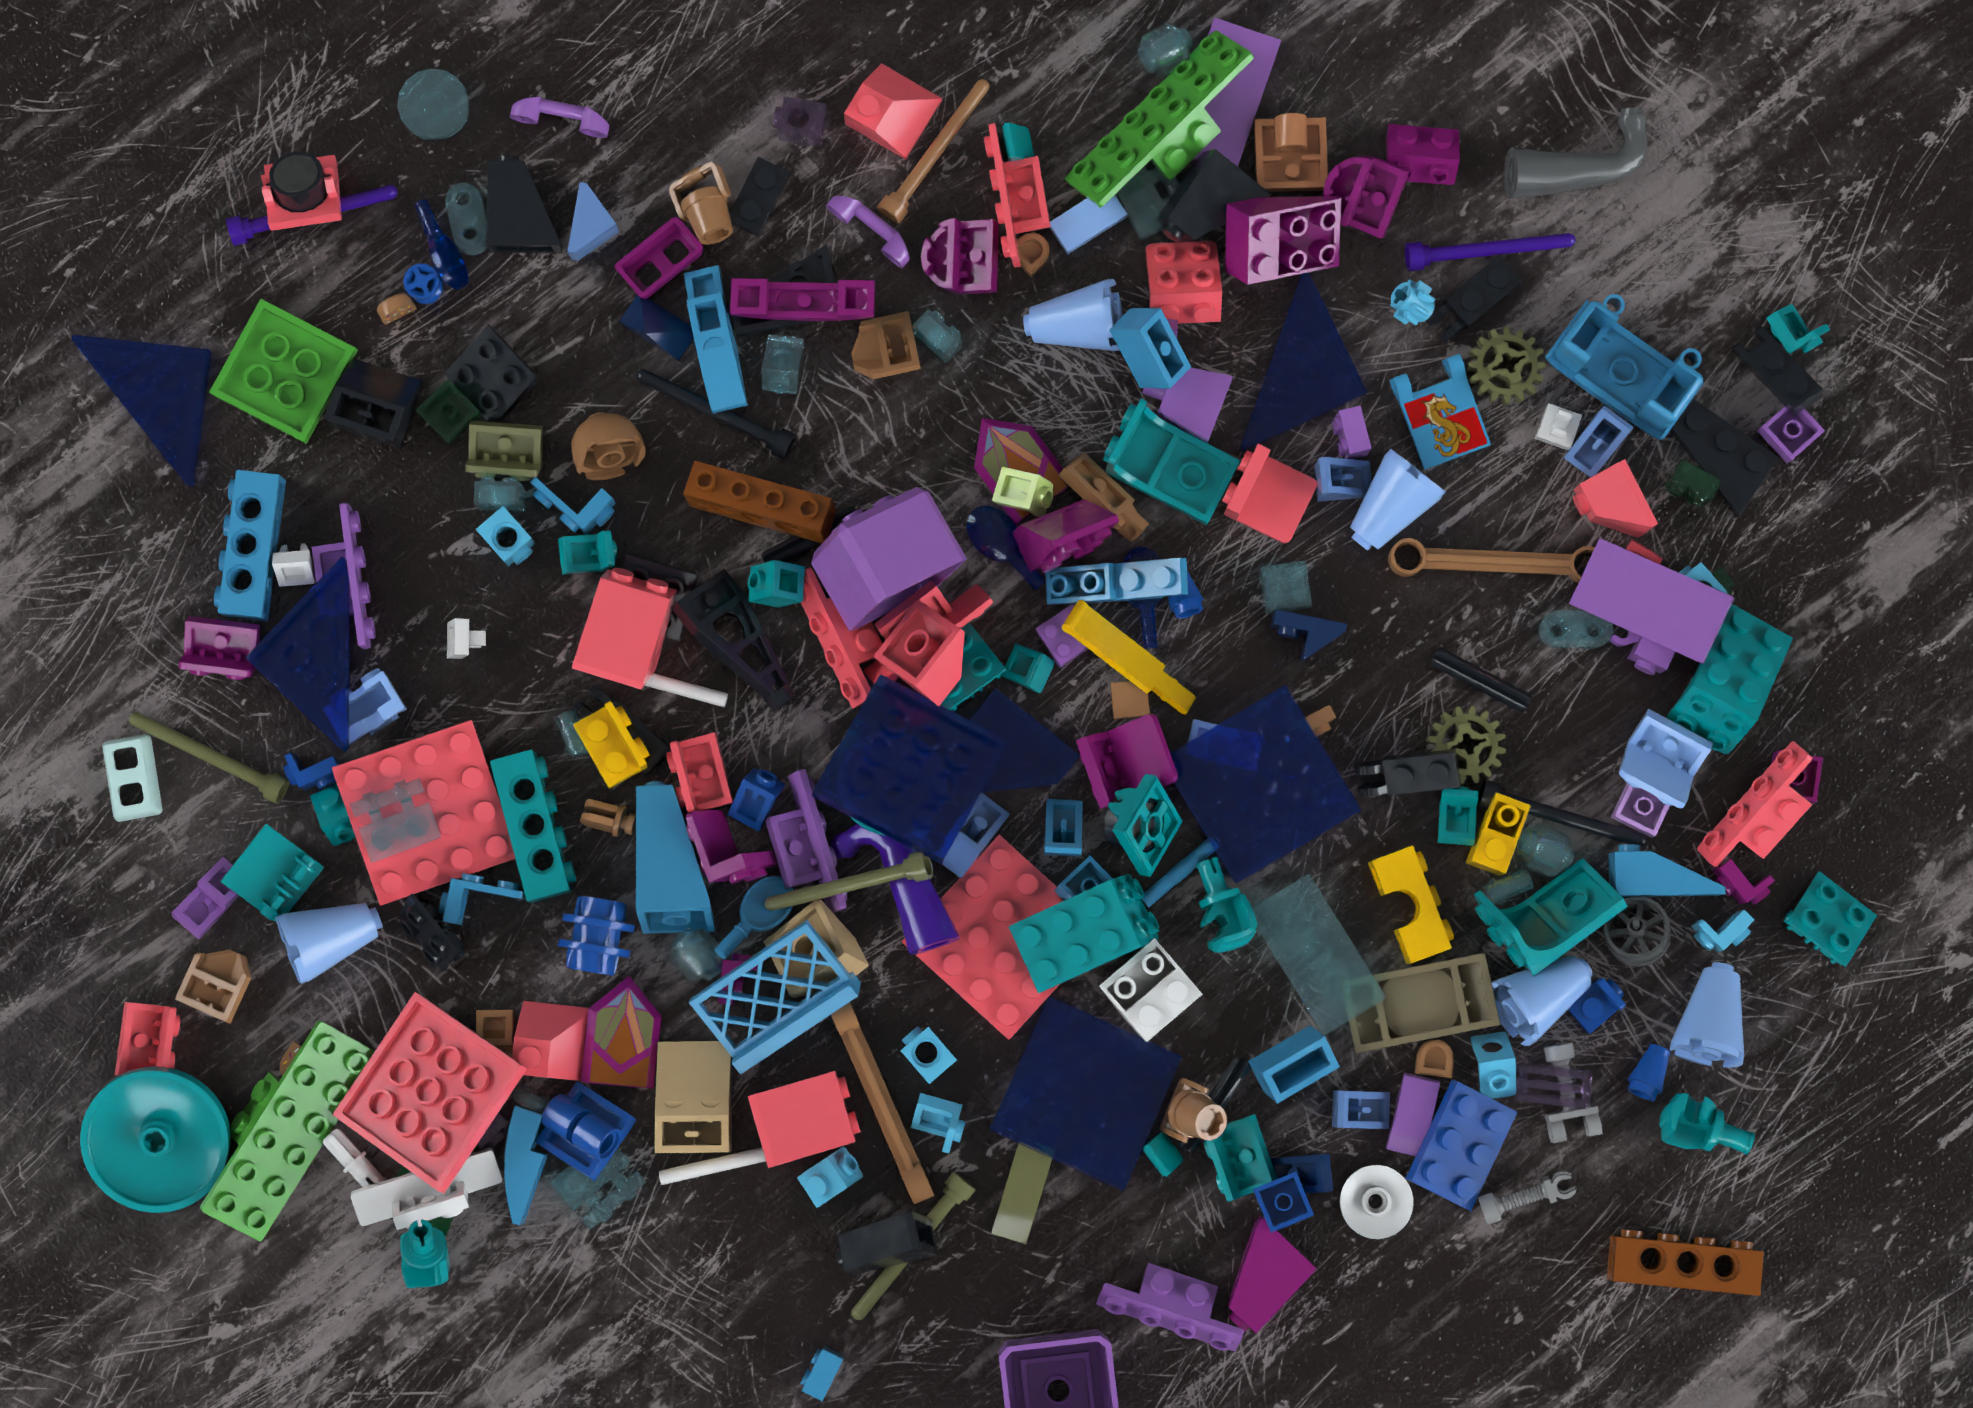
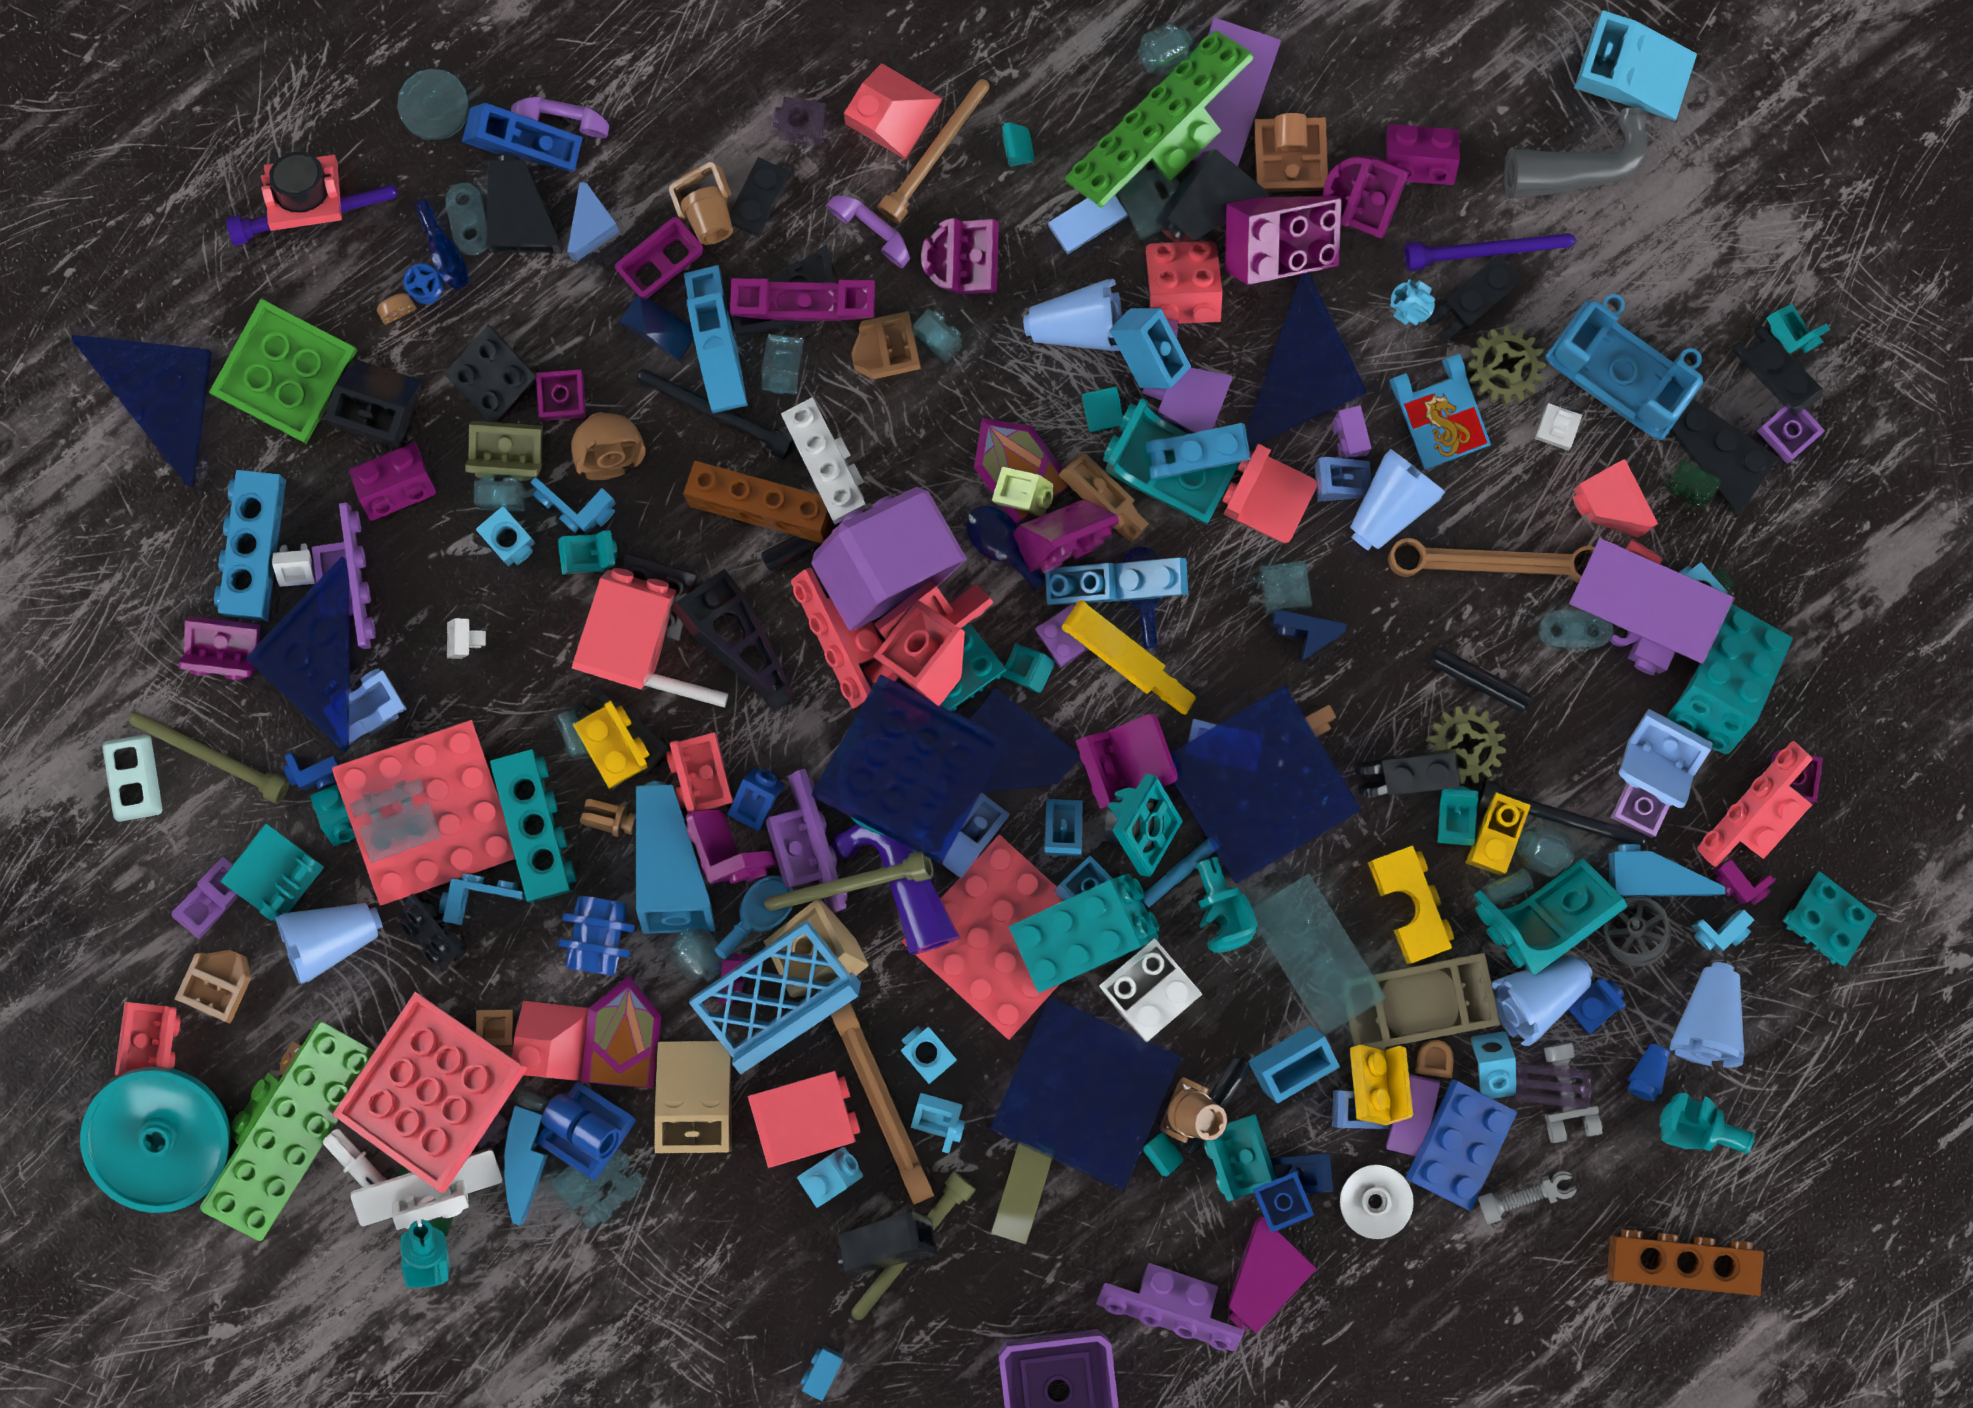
(392, 481): none -> magenta bracket
(448, 412): clear green piece -> none
(520, 136): none -> blue slope
(561, 395): none -> magenta piece
(711, 1166): white bar -> none
(776, 583): teal brick -> none
(825, 460): none -> white bracket
(1021, 194): coral bracket -> none
(1033, 252): medium nougat tile -> none
(1102, 409): none -> teal slope
(1128, 700): medium nougat tile -> none
(1187, 605): blue cone -> none
(1199, 451): none -> dark azure plate
(1381, 1084): none -> yellow bracket
(1598, 441): medium blue slope -> none
(1635, 66): none -> medium azure slope

